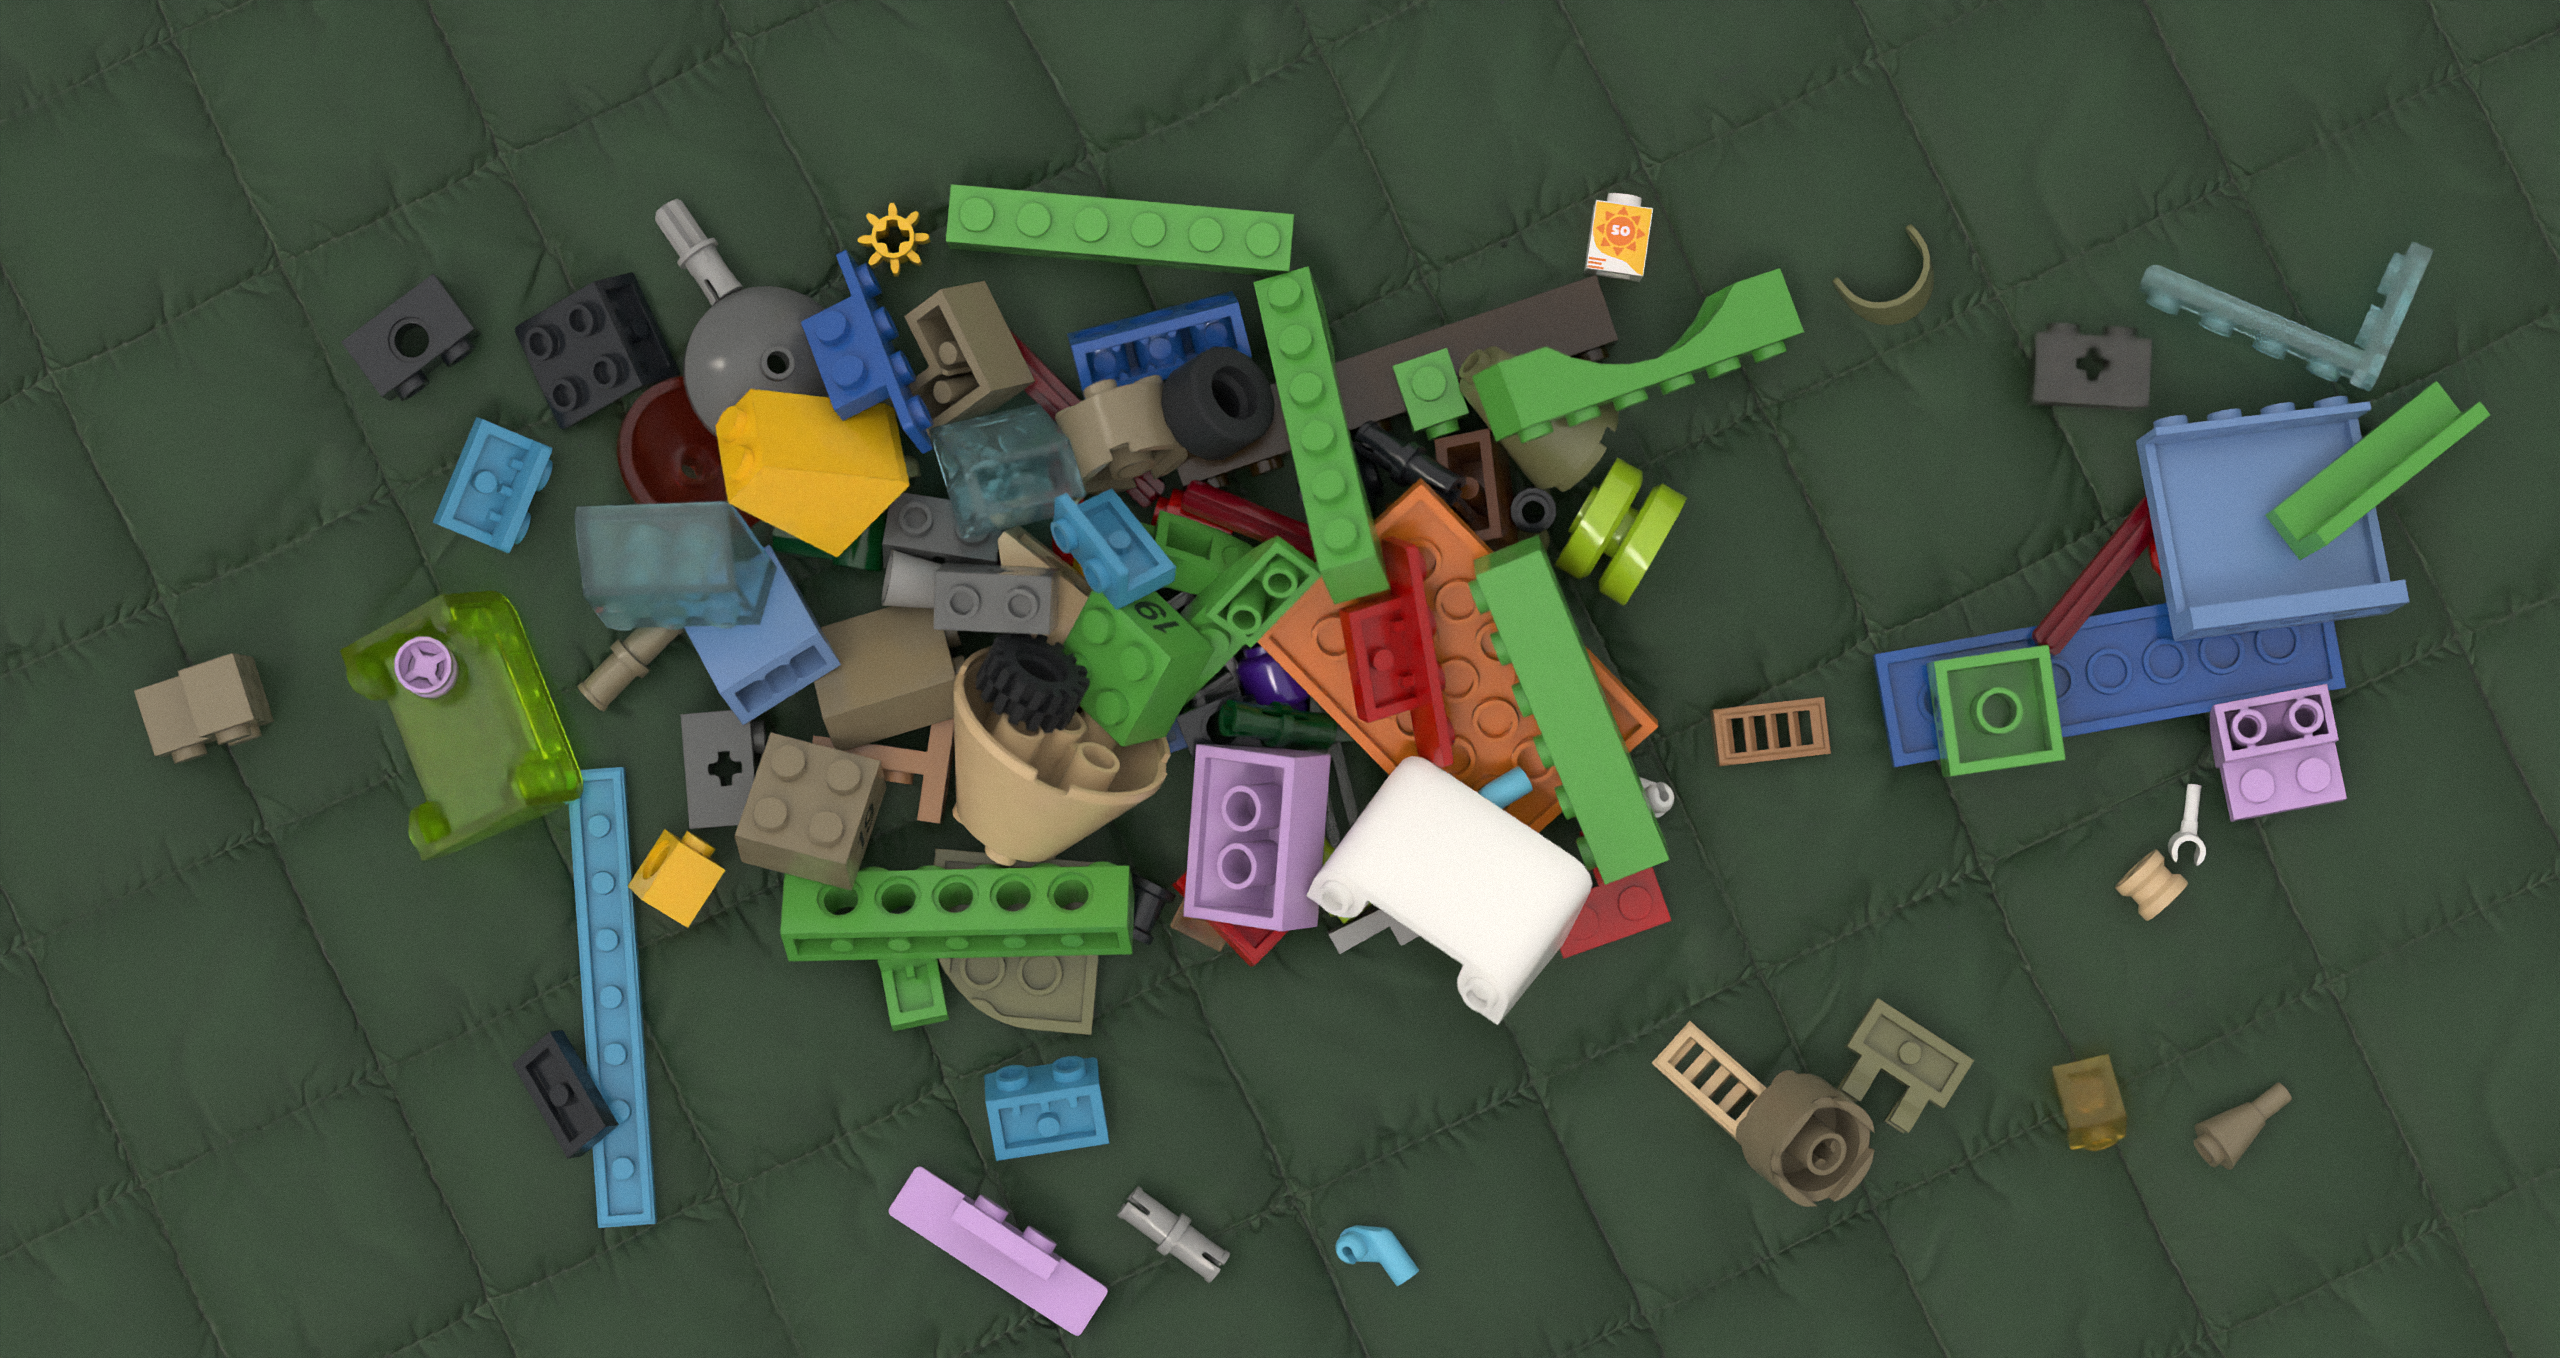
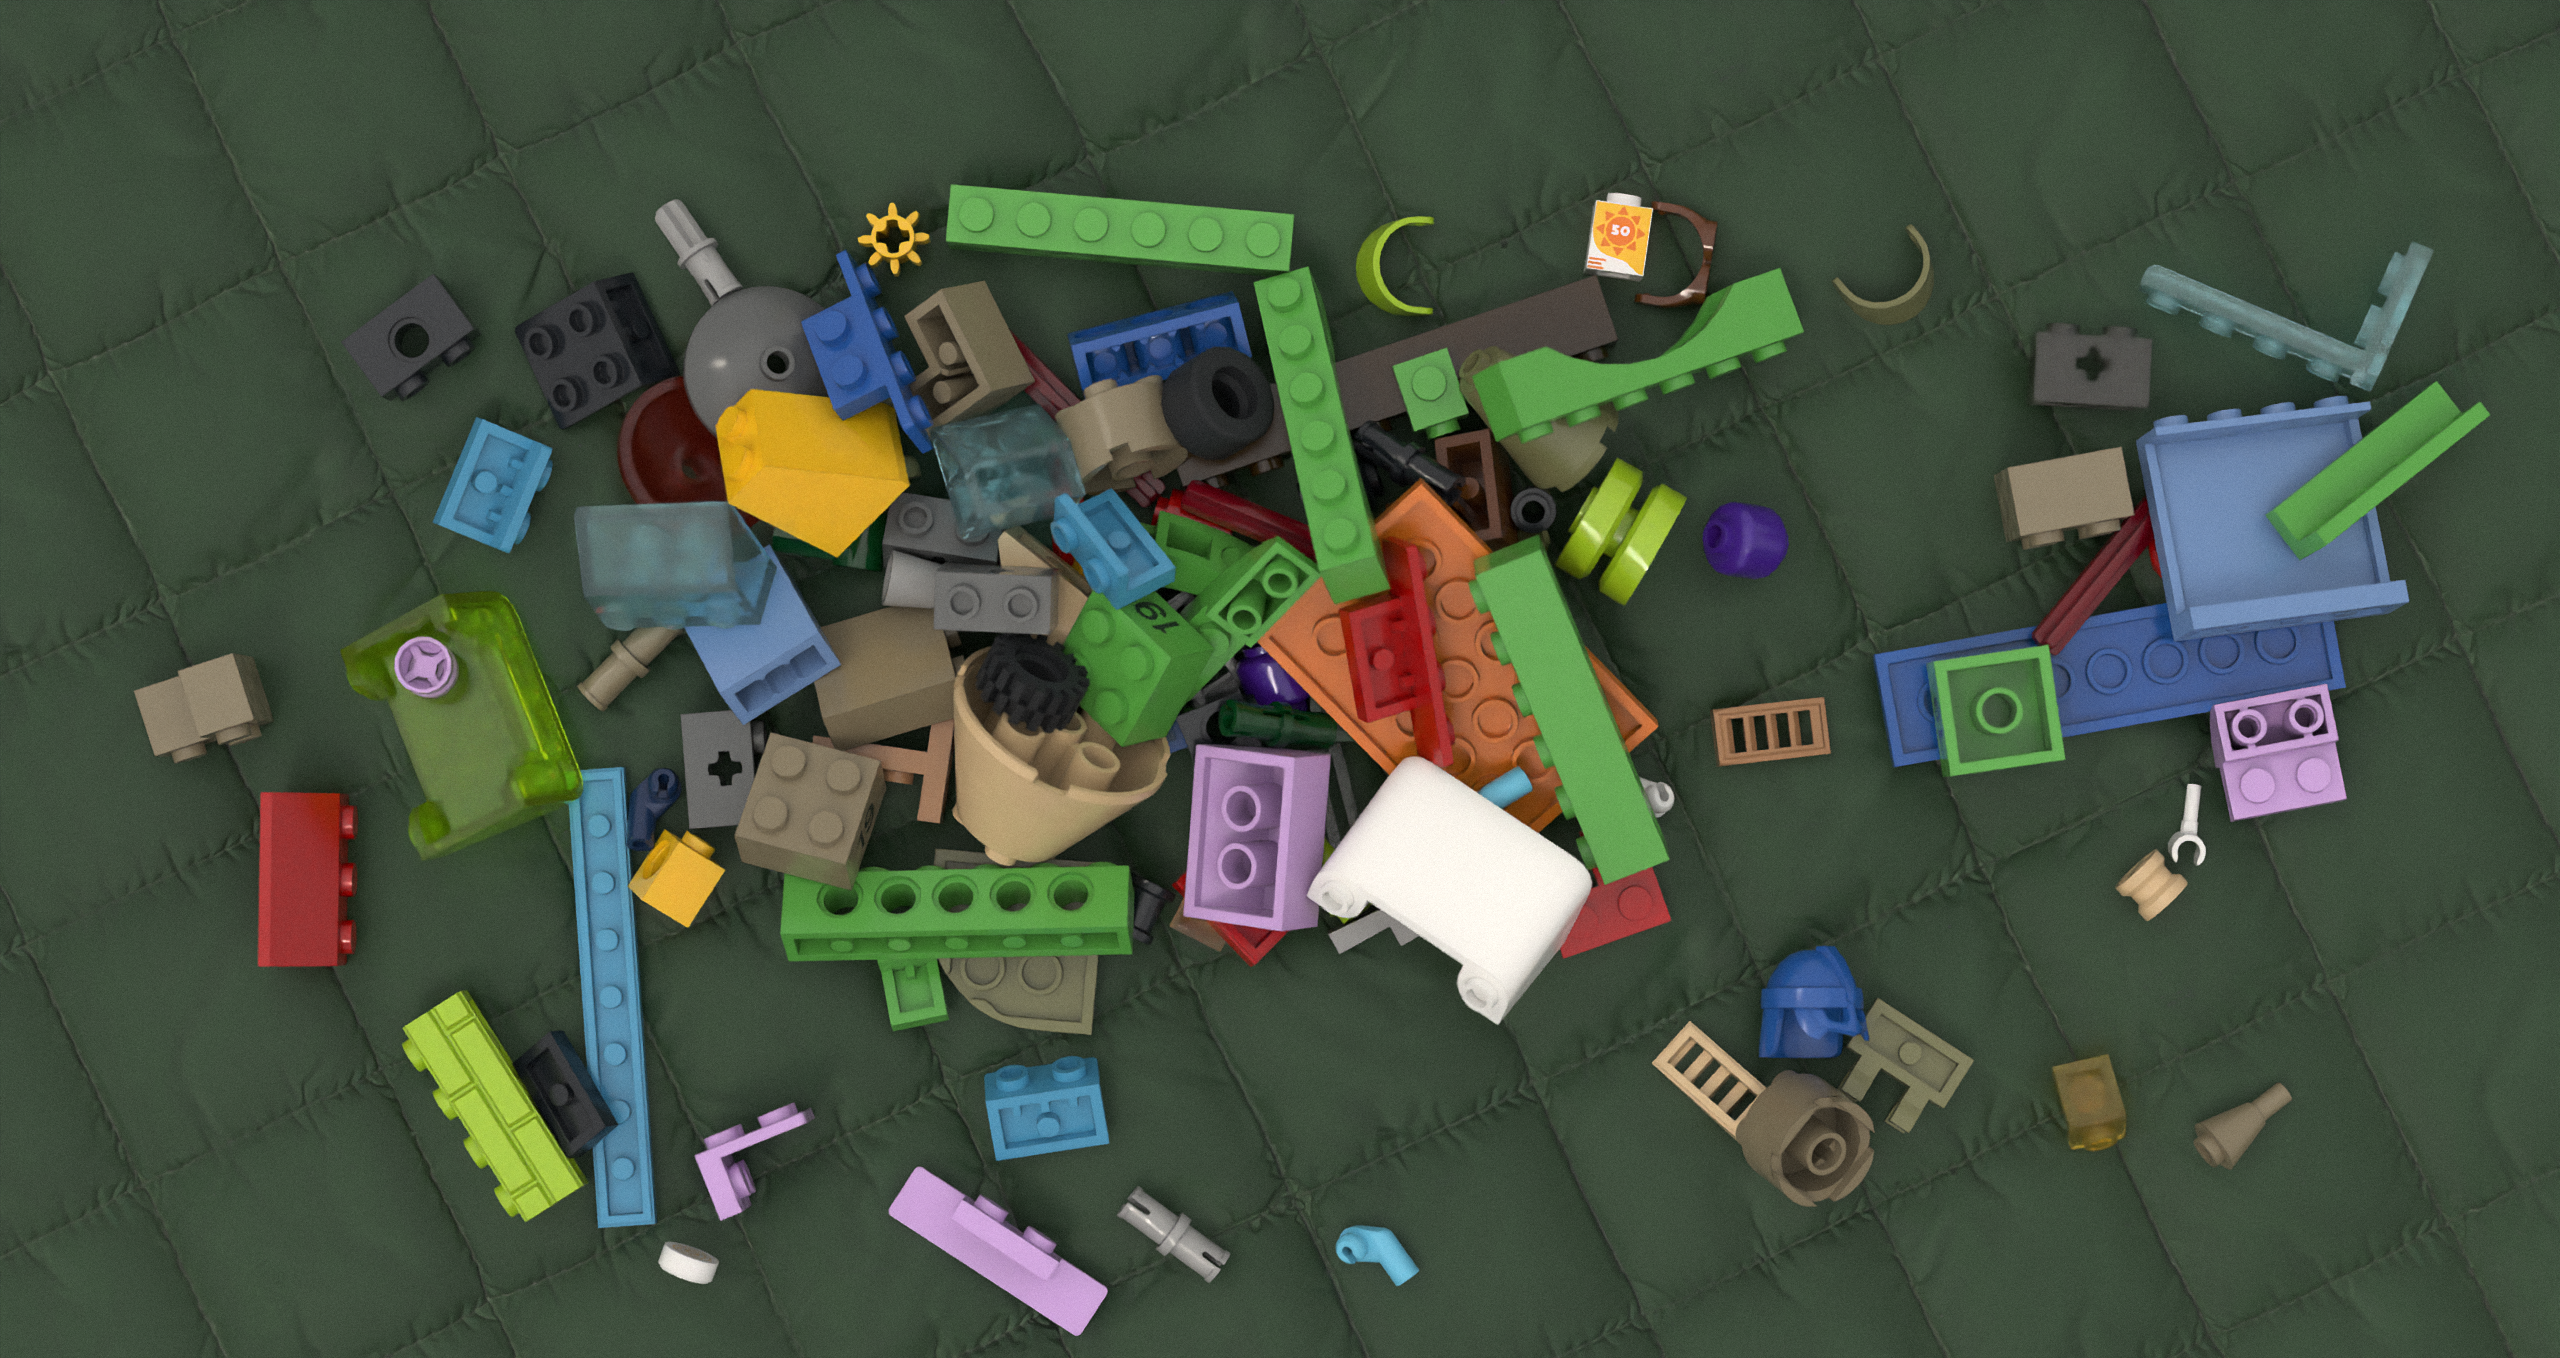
(306, 879): none -> red slope
(493, 1105): none -> lime brick
(648, 804): none -> dark blue arm
(688, 1262): none -> white tile
(731, 1181): none -> lavender bracket
(1369, 272): none -> lime helmet
(1696, 291): none -> reddish brown cap
(1745, 540): none -> dark purple head
(1810, 1006): none -> blue helmet
(2064, 495): none -> dark tan brick

